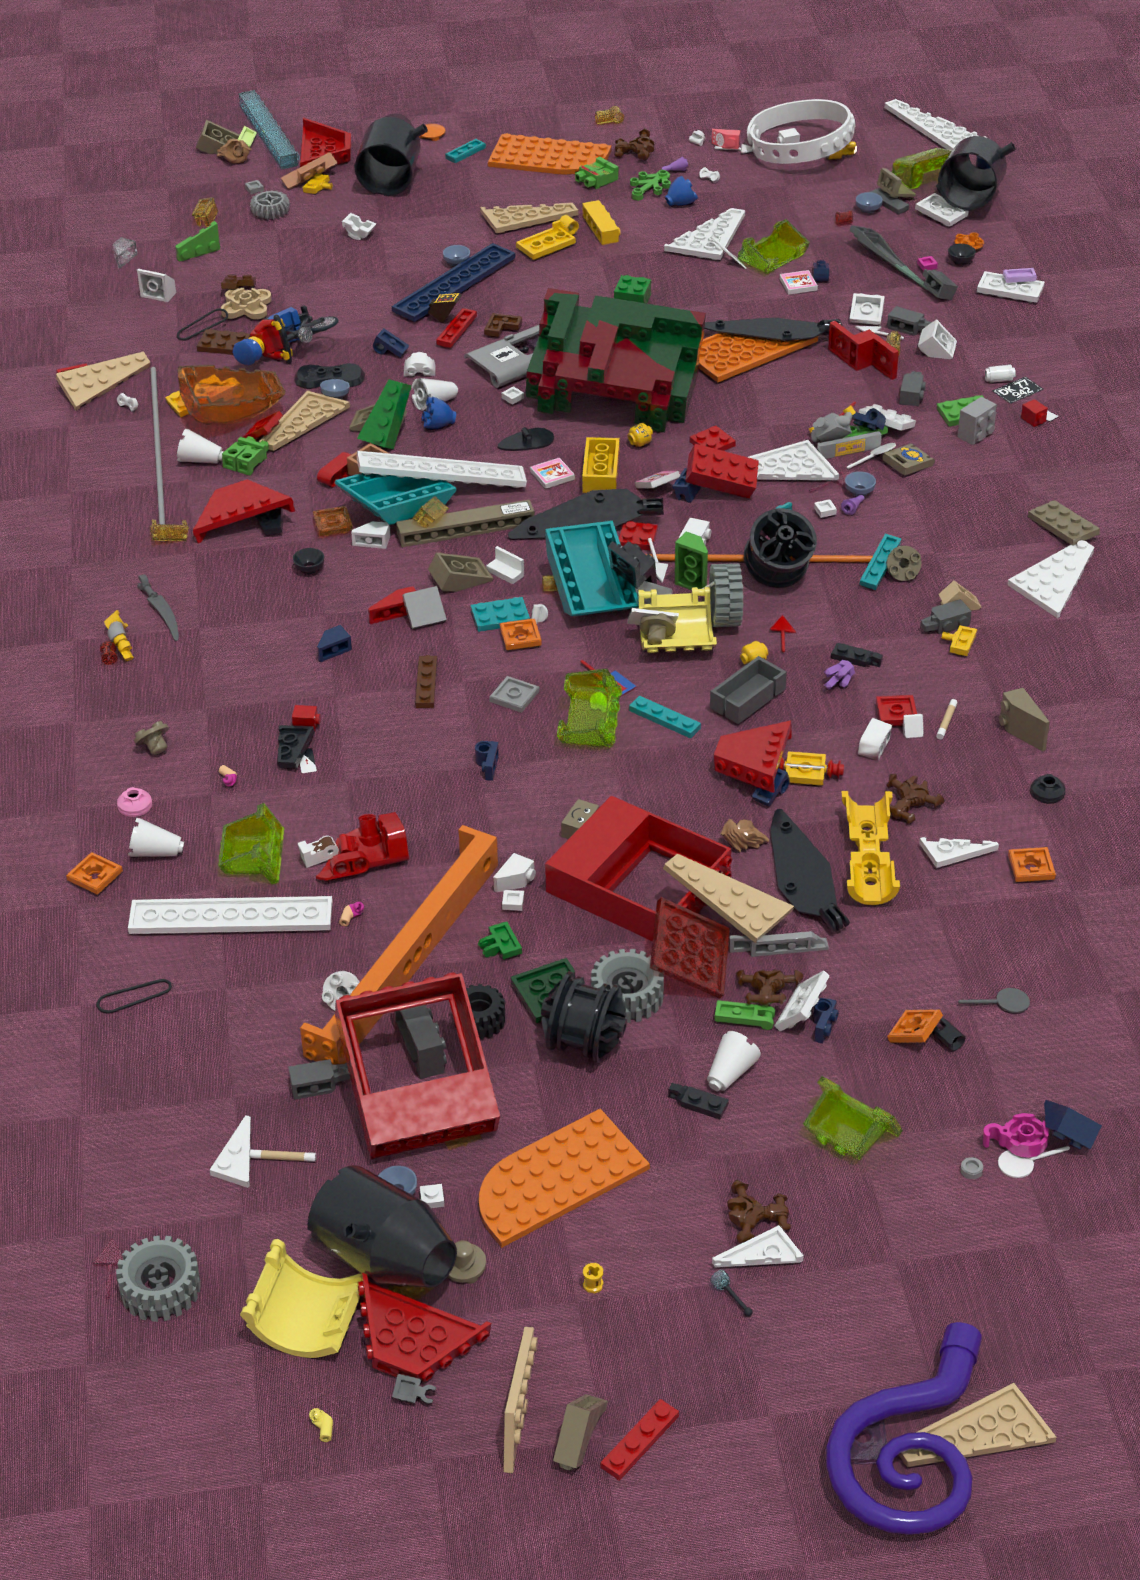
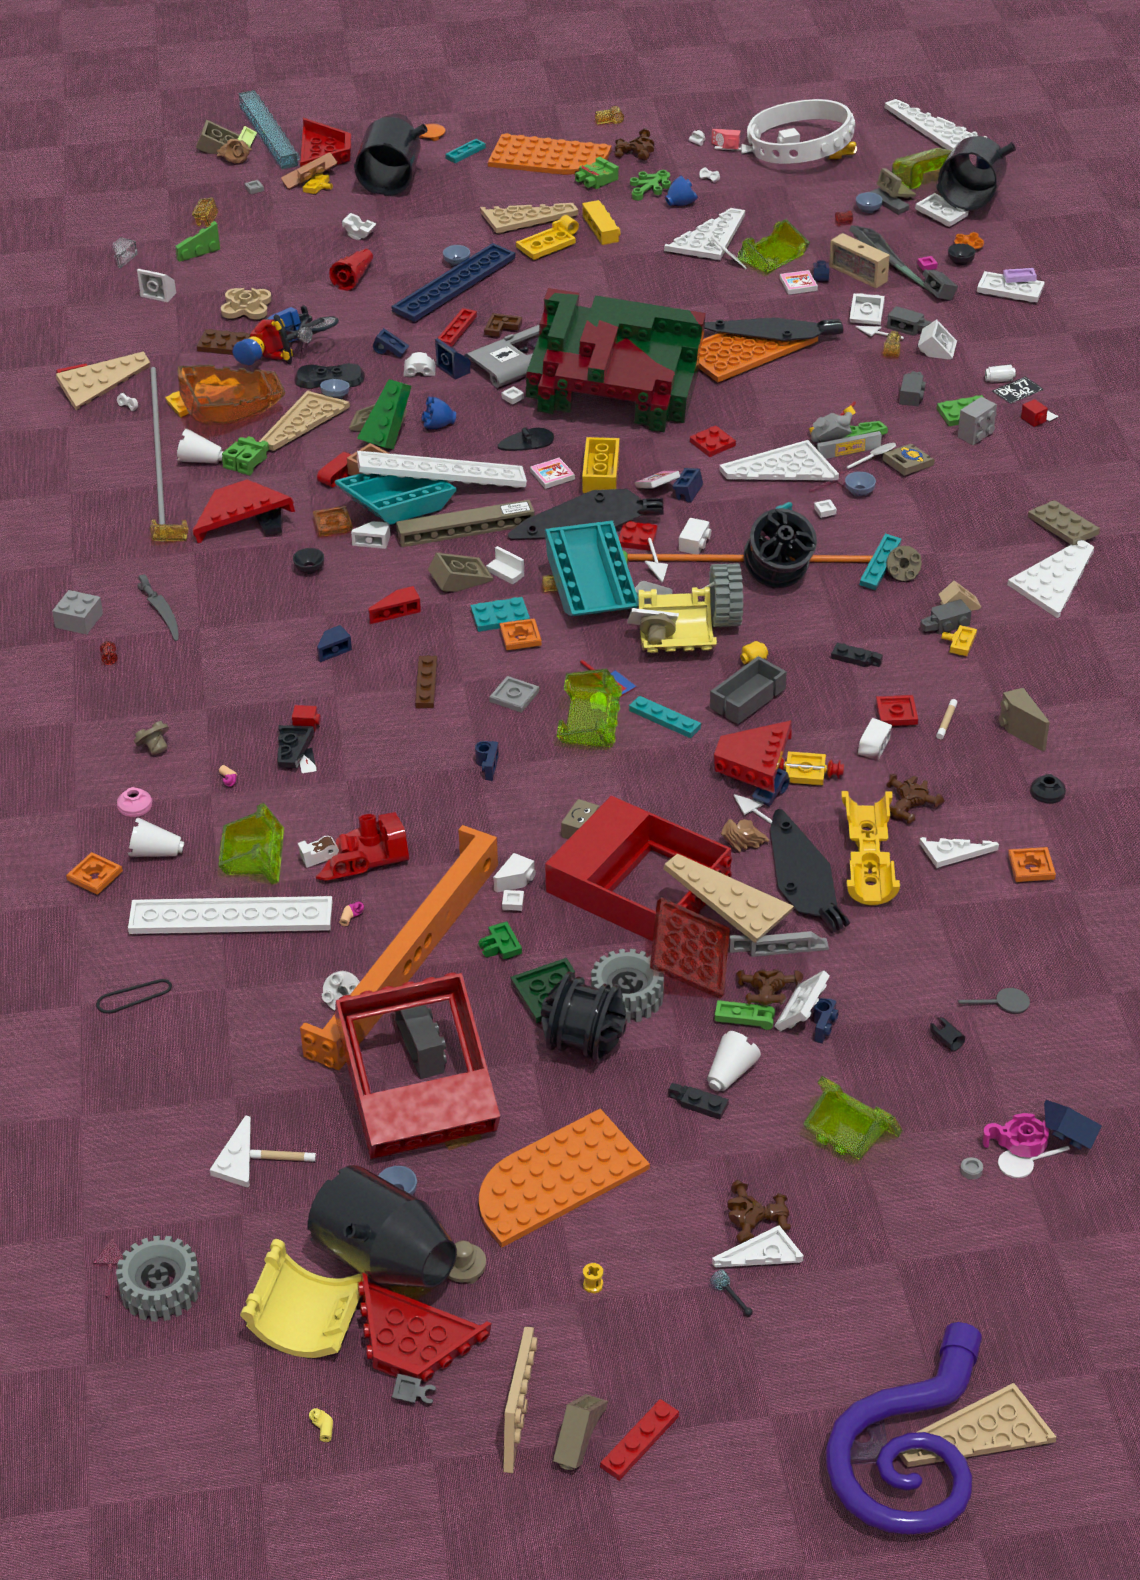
(77, 612): none -> light grey brick
(118, 635): yellow piece -> none
(199, 319): black piece -> none
(233, 281): reddish brown plate -> none
(264, 426): red plate -> none
(270, 205): light grey gear -> none
(316, 1078): dark grey hinge -> none
(350, 269): none -> red cone
(424, 607): light grey tile -> none
(428, 387): white cone -> none
(431, 510): clear yellow hinge -> none
(432, 1195): white plate -> none
(443, 306): dark brown slope -> none
(451, 360): none -> dark blue slope
(487, 1009): black tyre -> none
(539, 613): white plate -> none
(632, 564): black bracket -> none
(633, 289): green brick -> none
(640, 435): yellow head -> none
(678, 165): medium lavender cone -> none
(691, 561): bright green slope -> none
(722, 471): red brick -> none
(748, 805): none -> white piece
(783, 626): red piece -> none
(842, 671): medium lavender rock -> none
(850, 505): medium lavender cone -> none
(859, 260): none -> tan brick
(863, 350): red bracket -> none
(868, 419): dark blue plate -> none
(893, 420): white plate -> none
(912, 1019): orange piece -> none
(913, 726): white slope -> none

